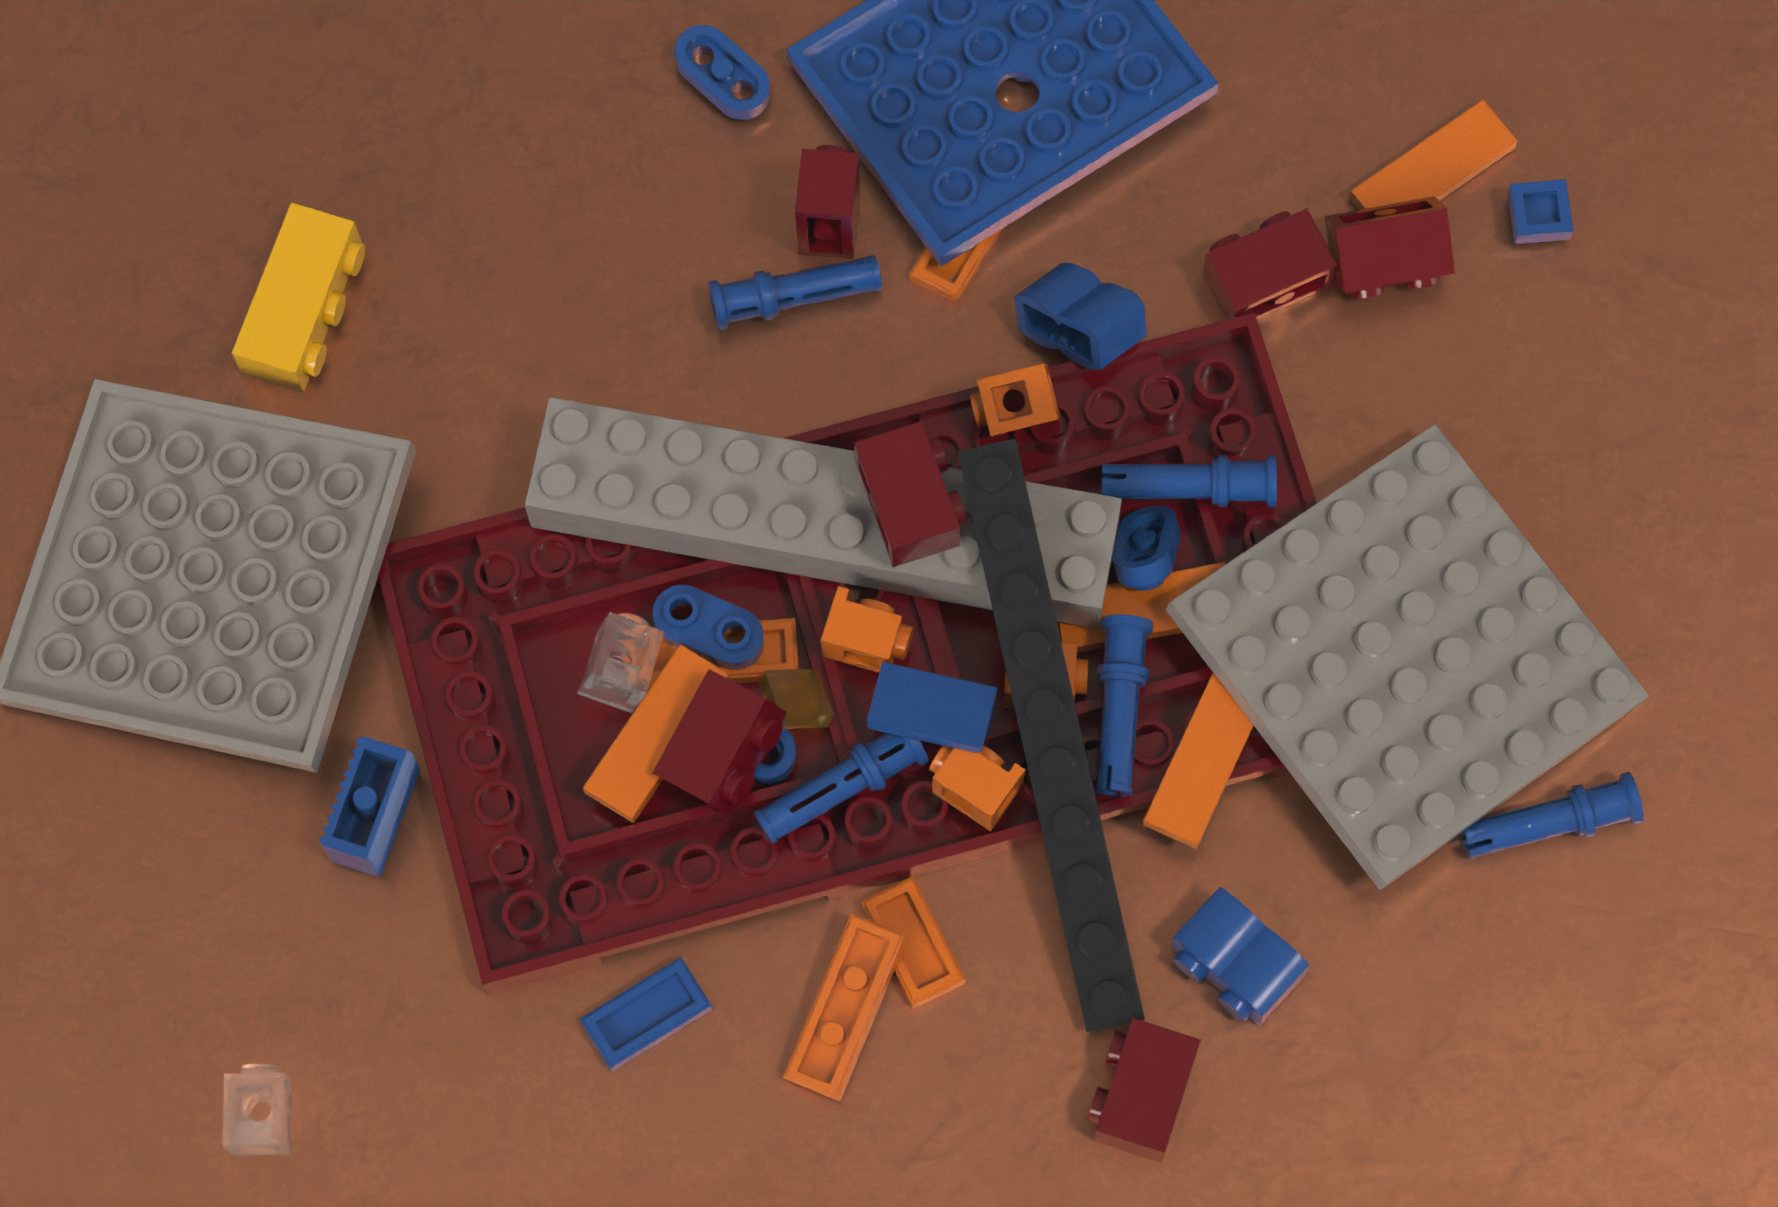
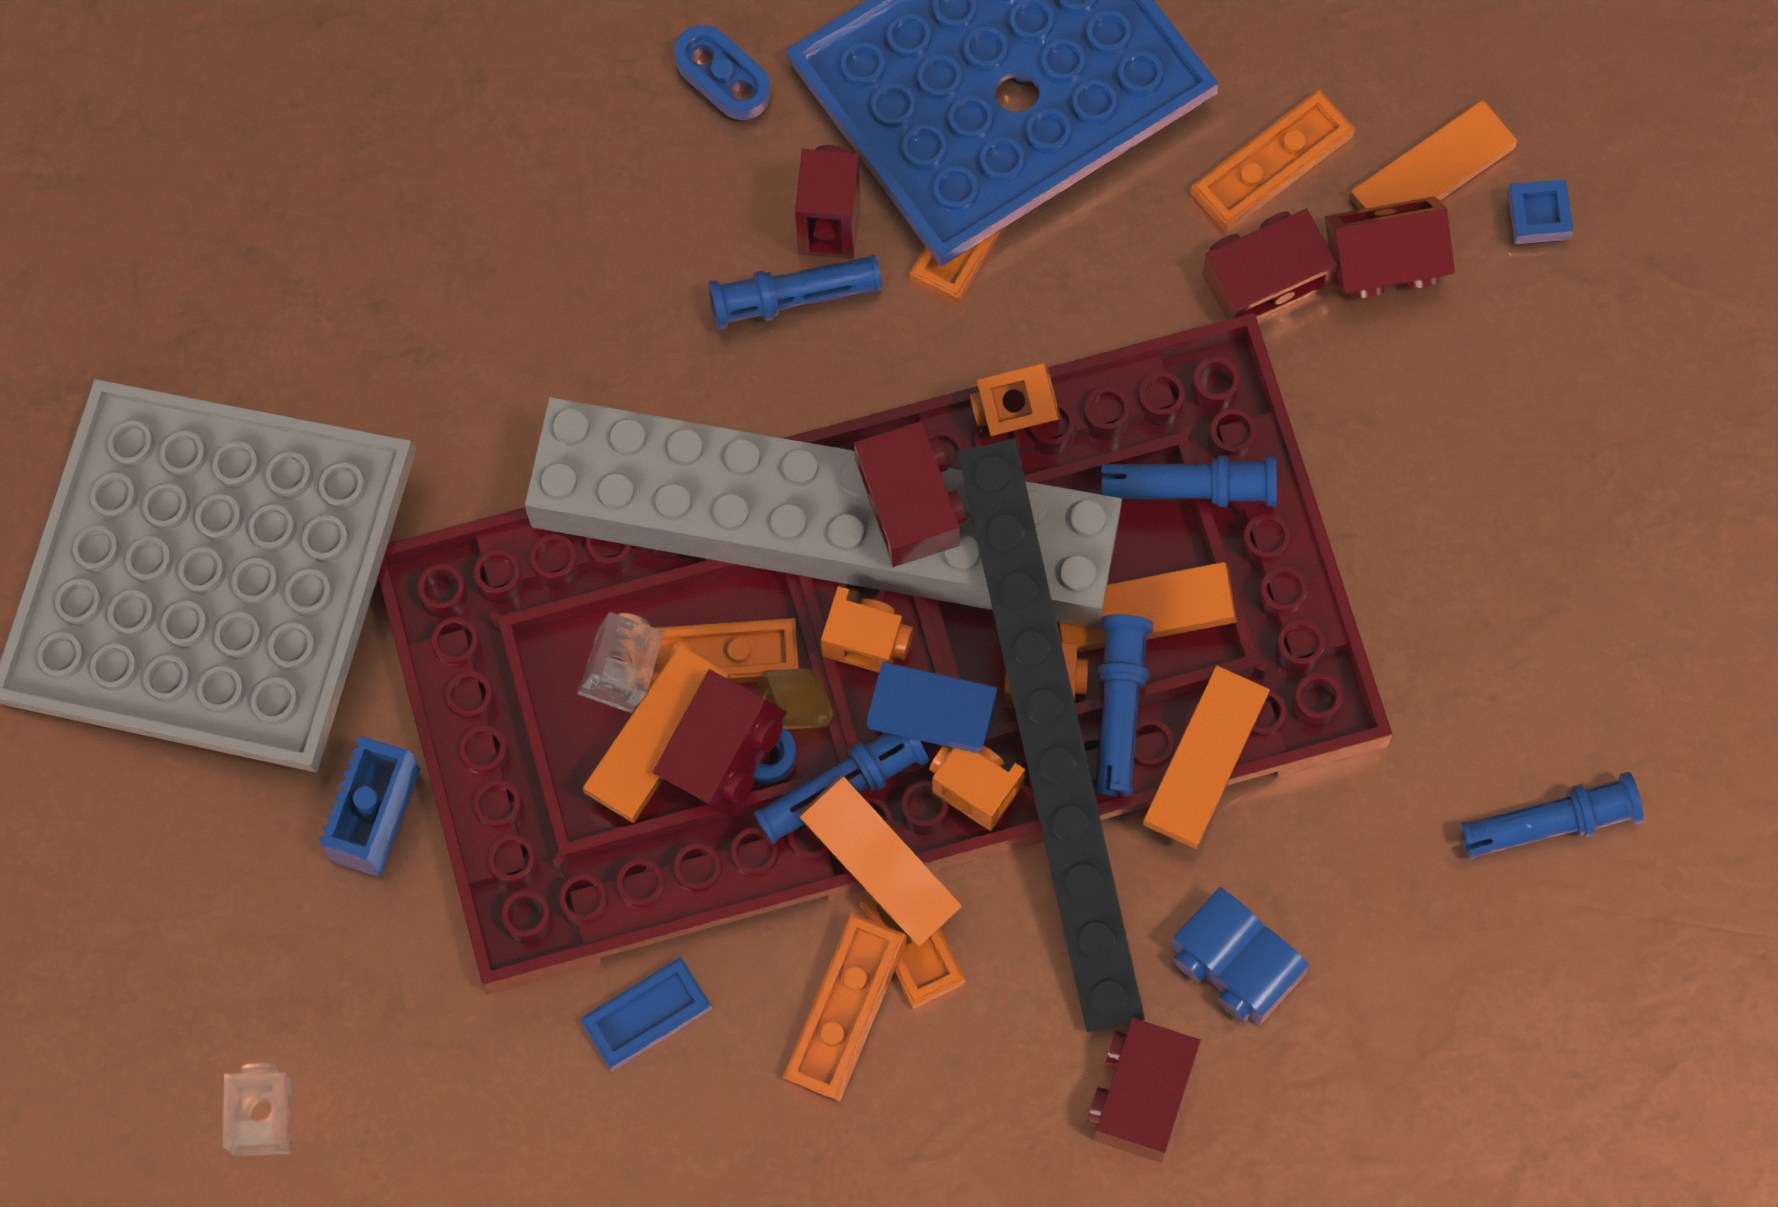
(299, 298): yellow brick -> none
(707, 625): blue plate -> none
(879, 860): none -> orange tile
(1081, 316): blue brick -> none
(1146, 547): blue plate -> none
(1272, 161): none -> orange tile
(1406, 655): light grey plate -> none

